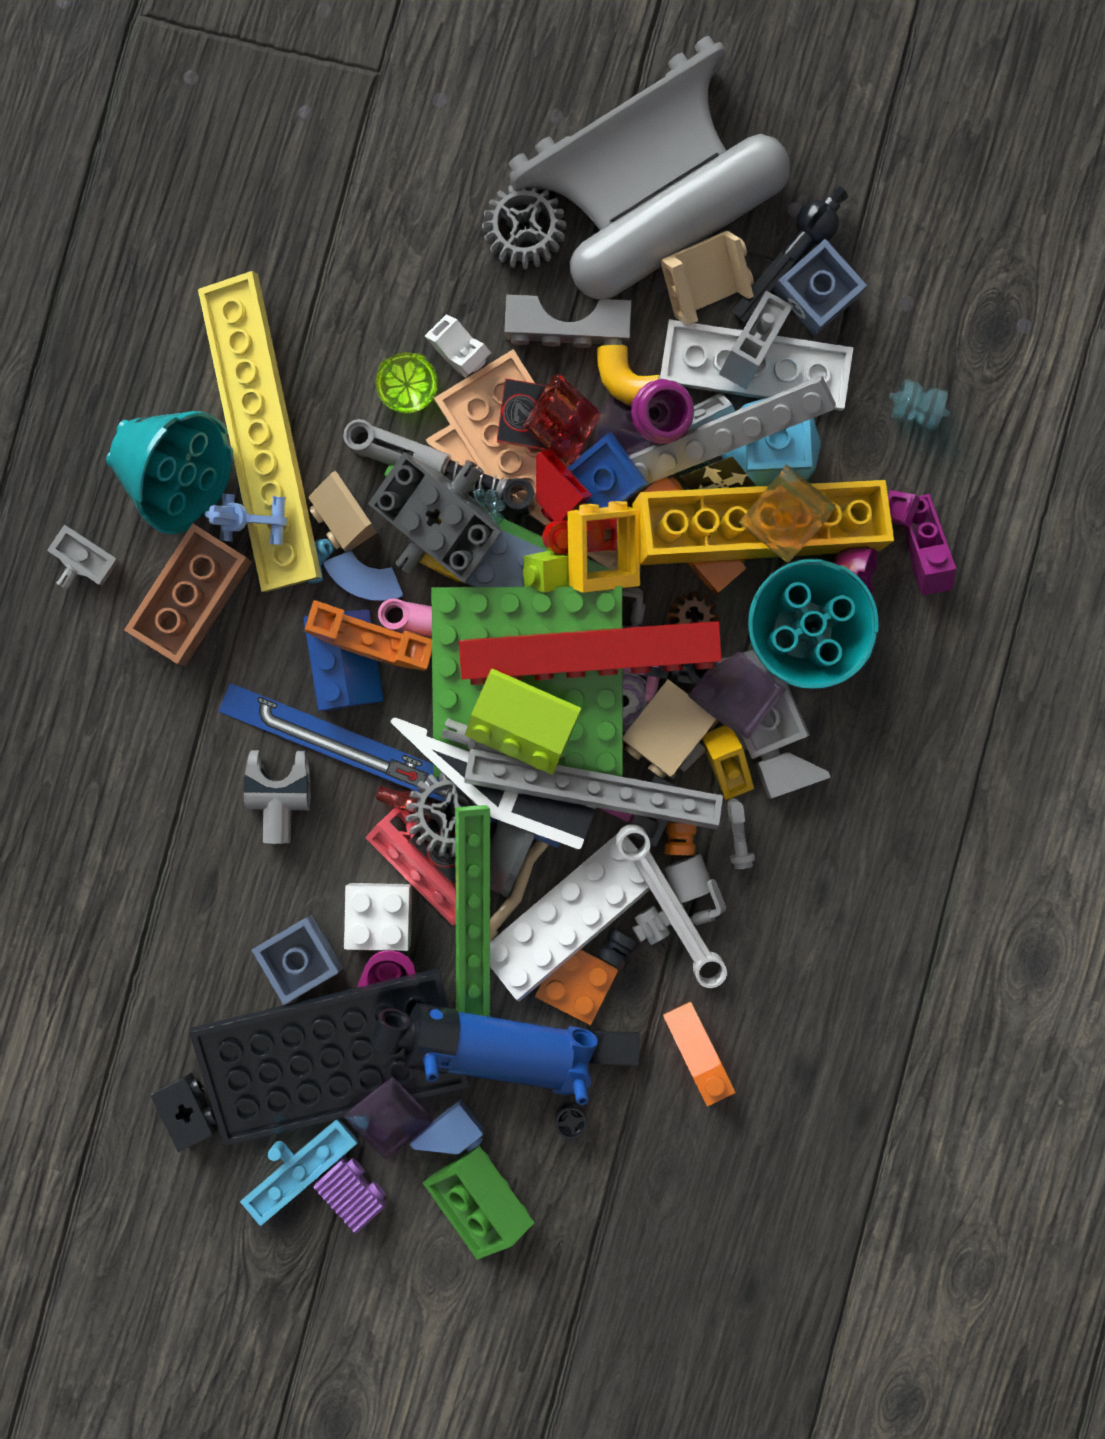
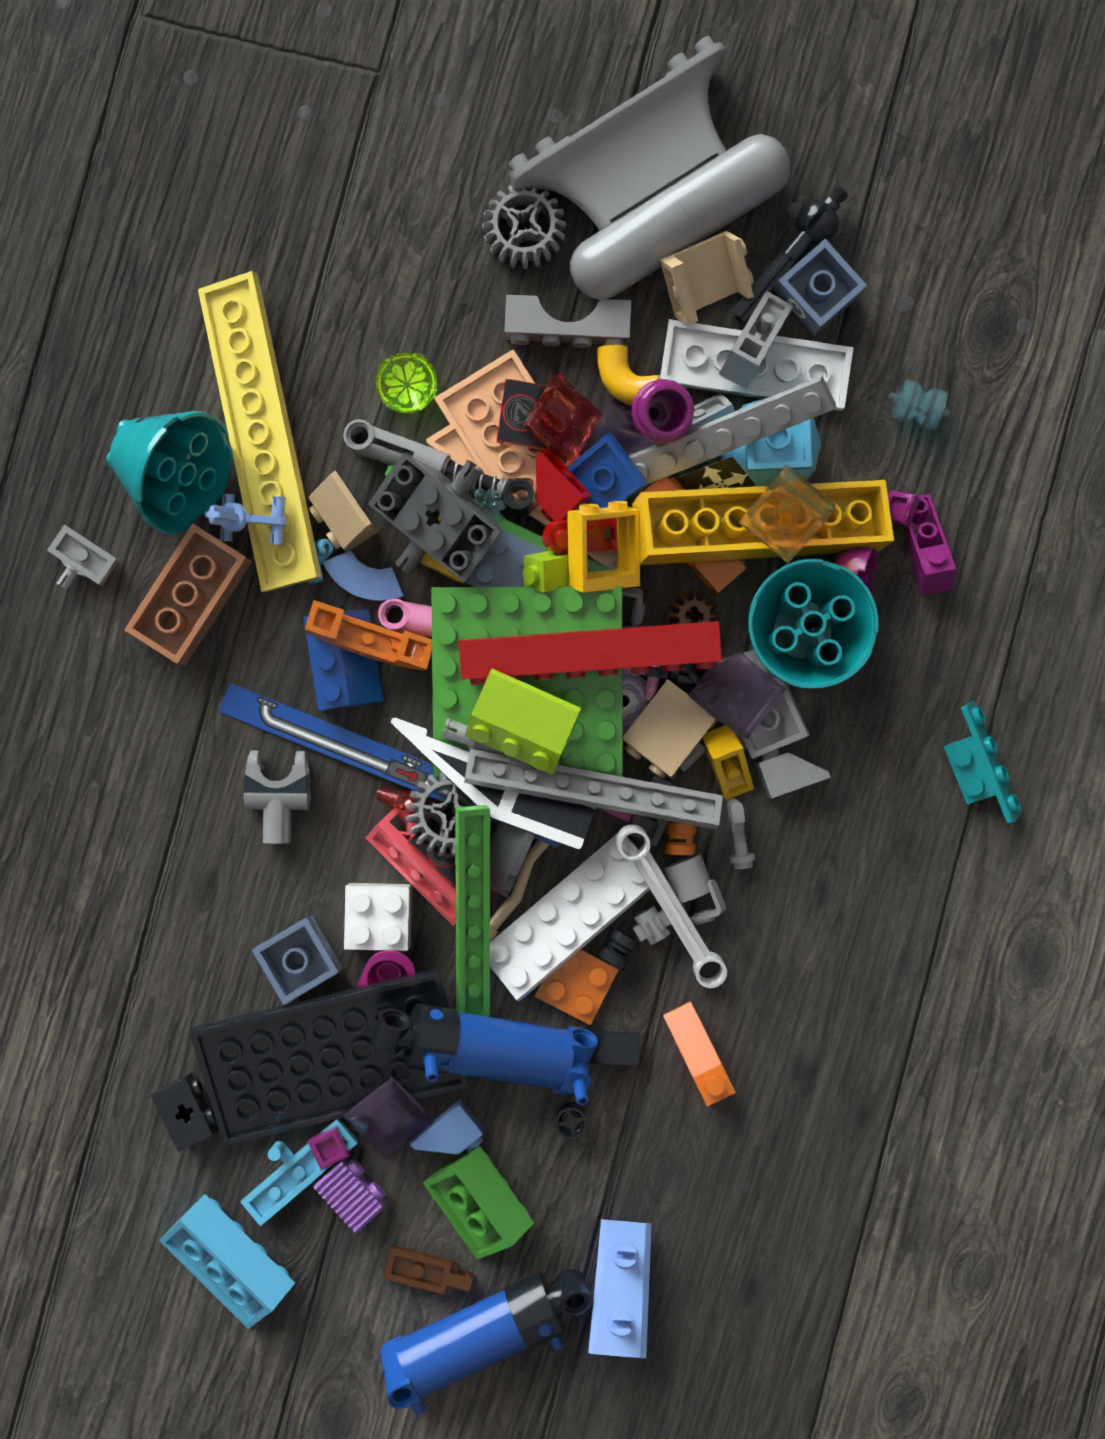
(227, 1261): none -> medium azure slope
(329, 1147): none -> magenta tile
(426, 1271): none -> reddish brown hinge
(457, 346): white brick -> none
(480, 1336): none -> blue piece
(621, 1290): none -> light blue piece
(978, 767): none -> teal bracket

